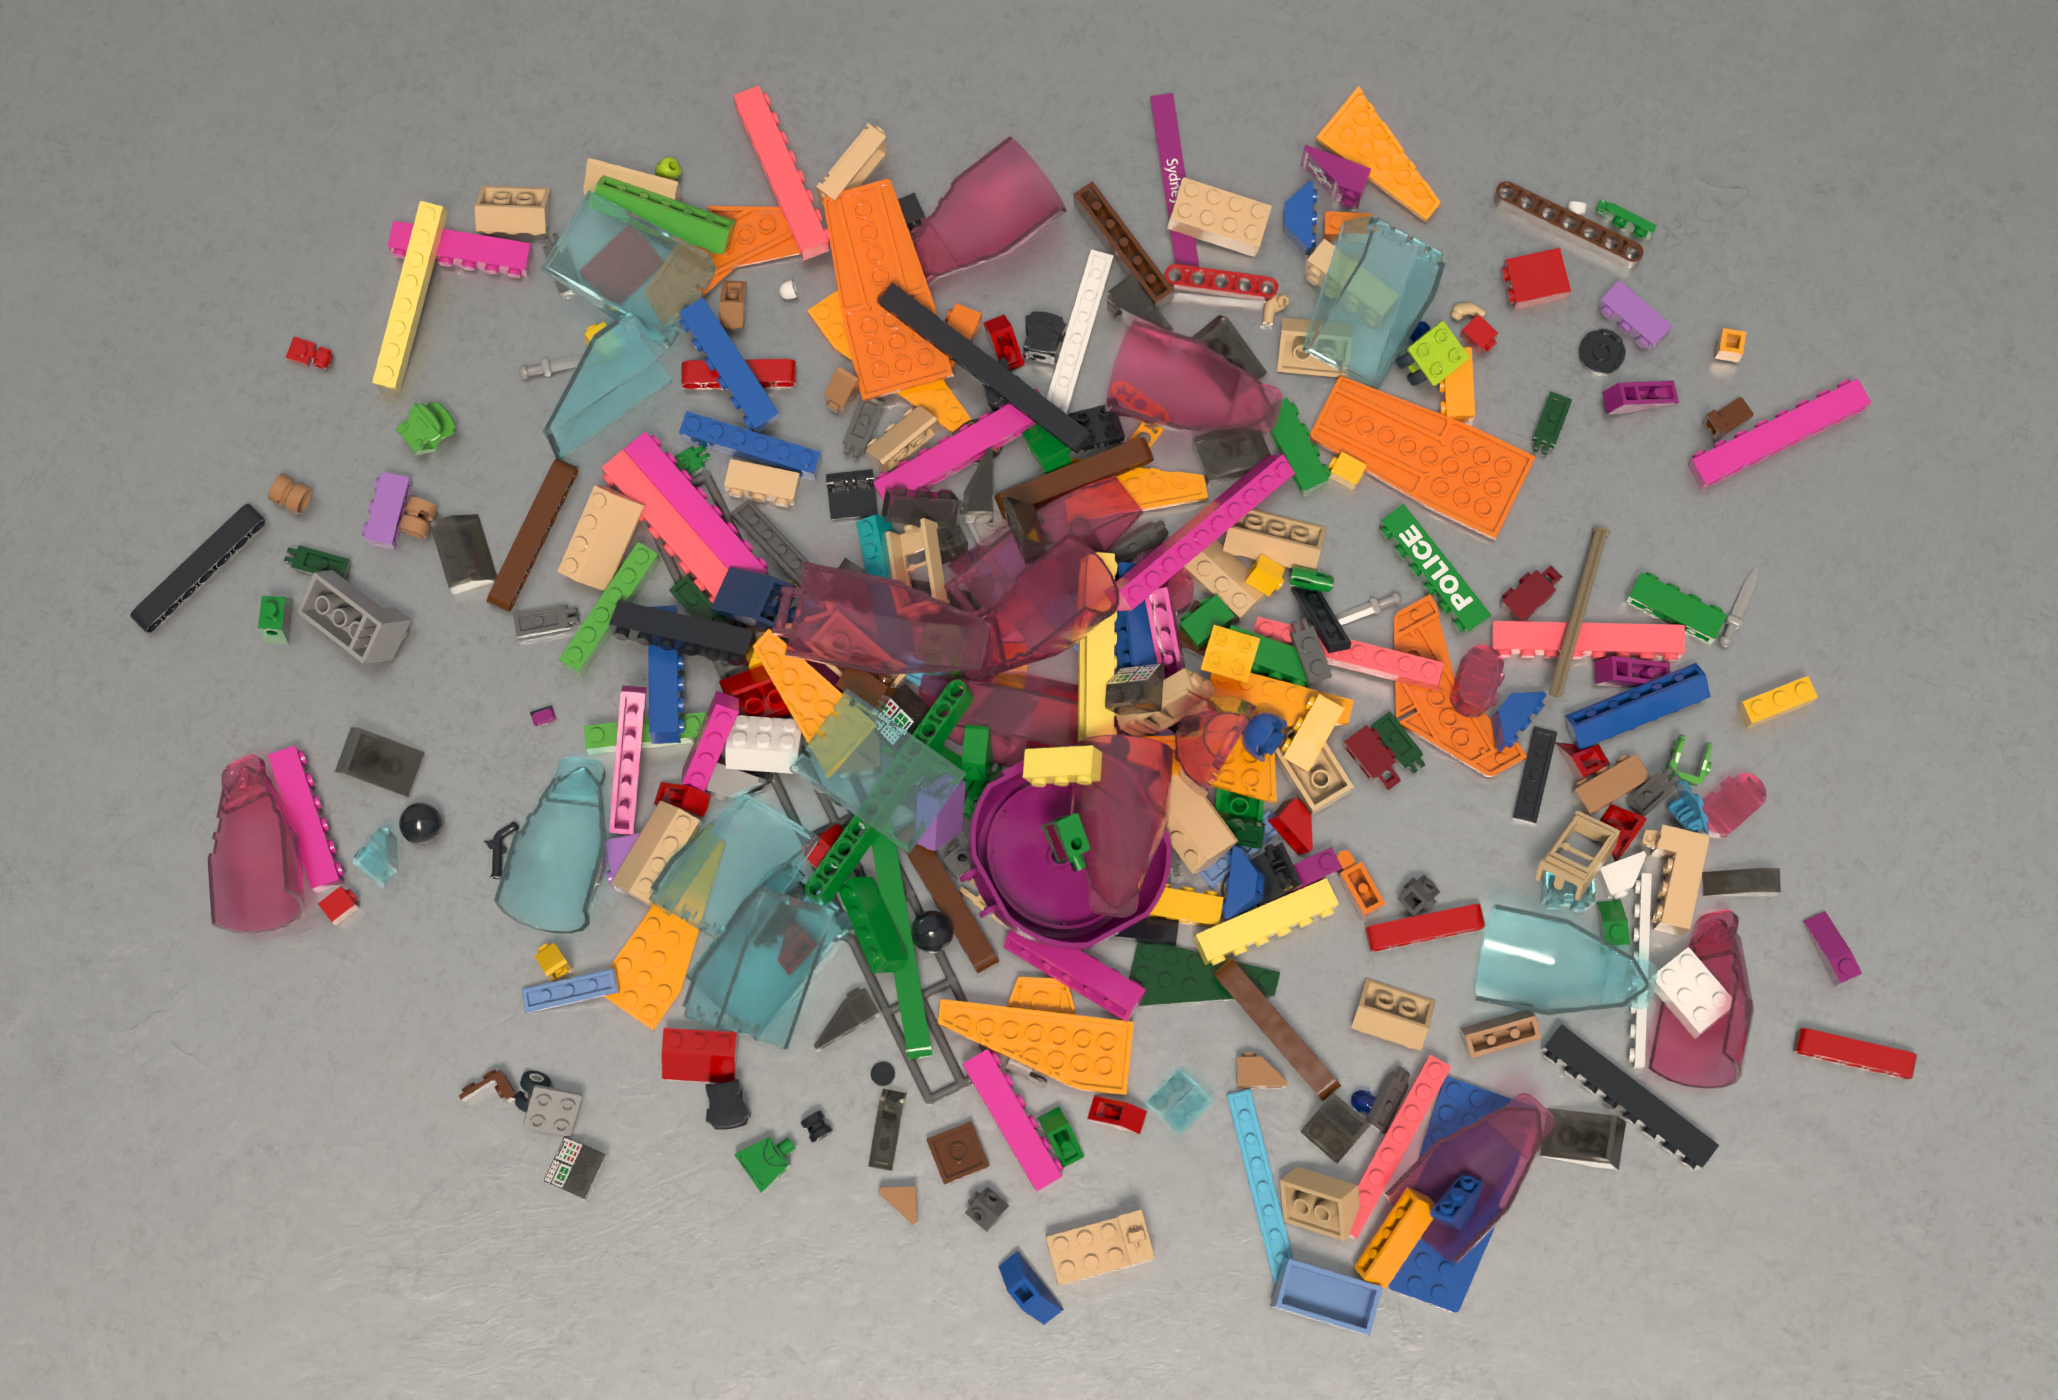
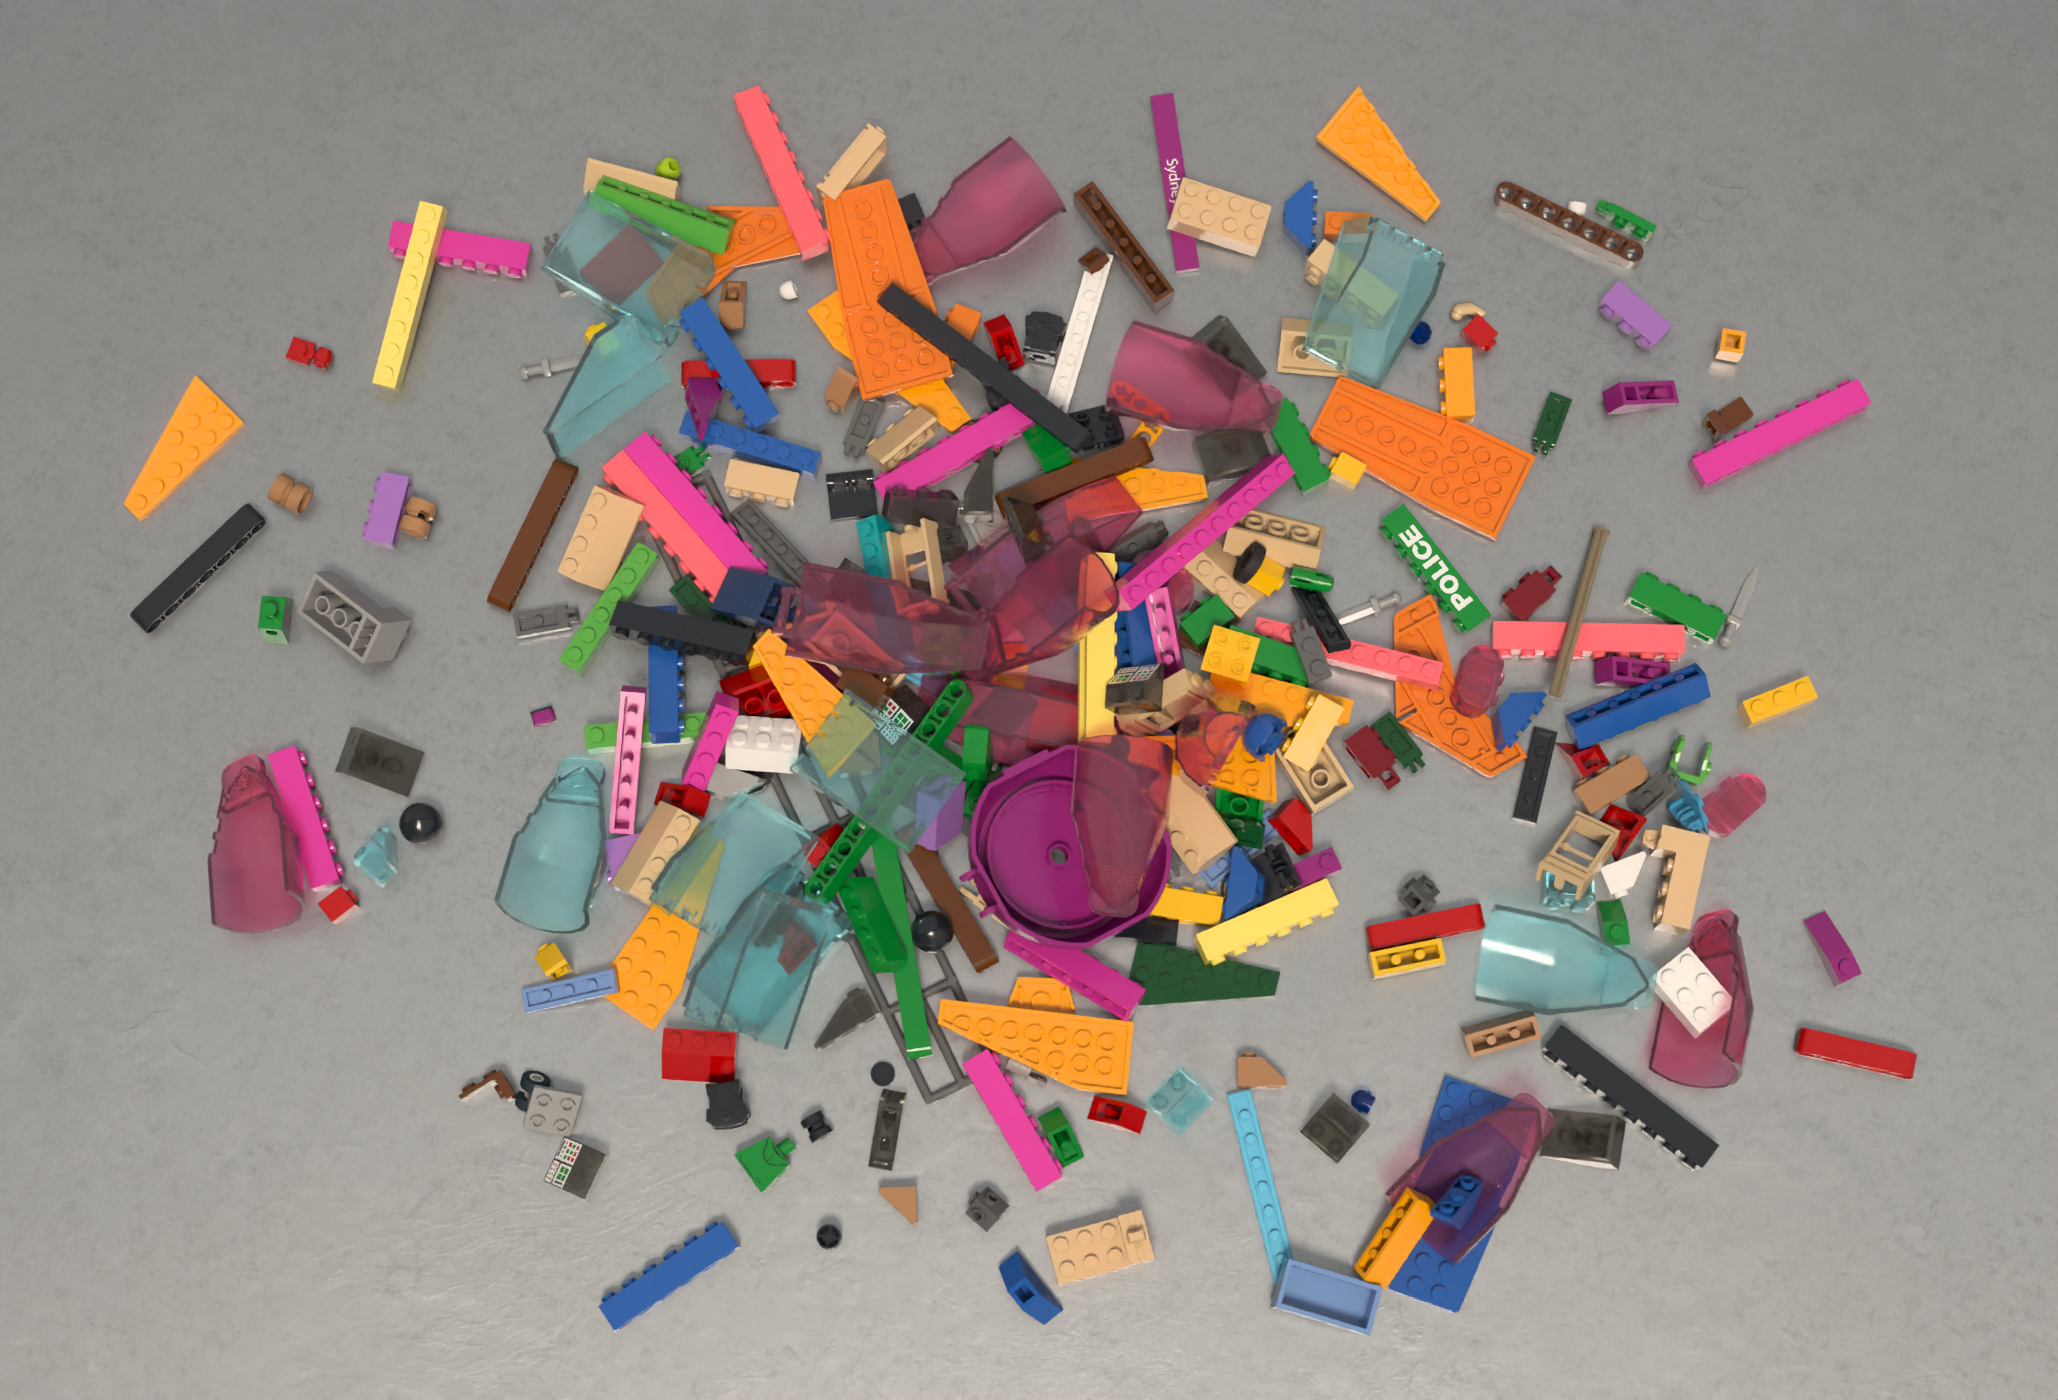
(190, 438): none -> light orange wing
(312, 560): dark green hinge -> none
(426, 427): bright green piece -> none
(463, 552): clear smoke slope -> none
(498, 849): black piece -> none
(512, 210): tan slope -> none
(669, 1276): none -> blue brick
(702, 402): none -> magenta slope
(829, 1237): none -> black wheel
(952, 861): dark grey brick -> none
(957, 1153): reddish brown plate -> none
(1062, 765): light yellow brick -> none
(1067, 839): green torso -> none
(1093, 260): none -> reddish brown plate
(1130, 303): clear smoke slope -> none
(1231, 278): red beam -> none
(1249, 563): none -> black tyre
(1273, 306): tan arm -> none
(1277, 1029): reddish brown beam -> none
(1319, 1202): tan slope -> none
(1338, 176): magenta slope -> none
(1359, 885): orange brick -> none
(1388, 1099): dark grey hinge -> none
(1393, 1014): tan slope -> none
(1398, 1138): coral brick -> none
(1406, 959): none -> yellow brick
(1432, 356): lime plate -> none
(1536, 279): red brick -> none
(1602, 352): black tile -> none
(1641, 936): white plate -> none
(1742, 882): clear smoke slope -> none

